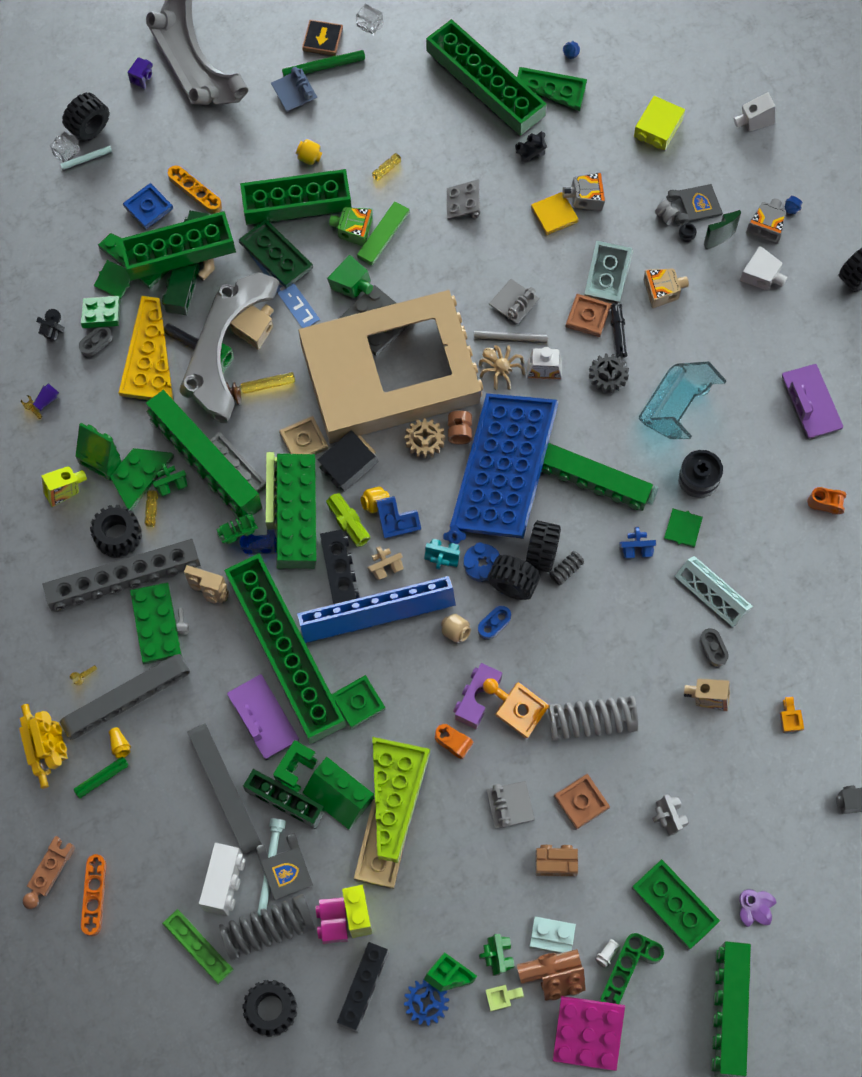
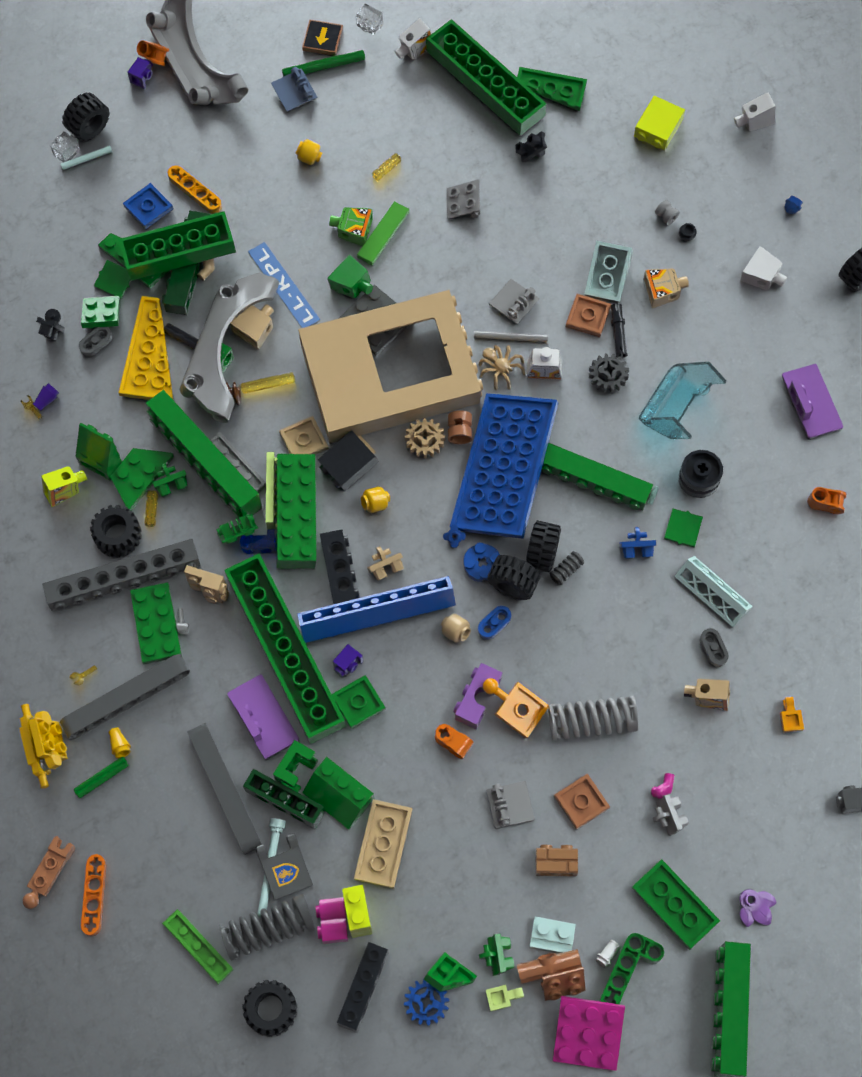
(152, 52): none -> orange piece
(222, 879): white brick -> none
(276, 253): dark green plate -> none
(295, 196): green brick -> none
(347, 661): none -> dark purple brick
(348, 519): lime piece -> none
(393, 522): blue plate -> none
(397, 783): lime wing -> none
(413, 40): none -> white torso
(442, 555): teal hips -> none
(554, 213): yellow tile -> none
(571, 49): blue plate -> none
(586, 192): light grey torso -> none
(665, 788): none -> dark pink arm
(697, 202): dark grey flag -> none
(722, 231): slope -> none
(768, 221): light grey torso -> none

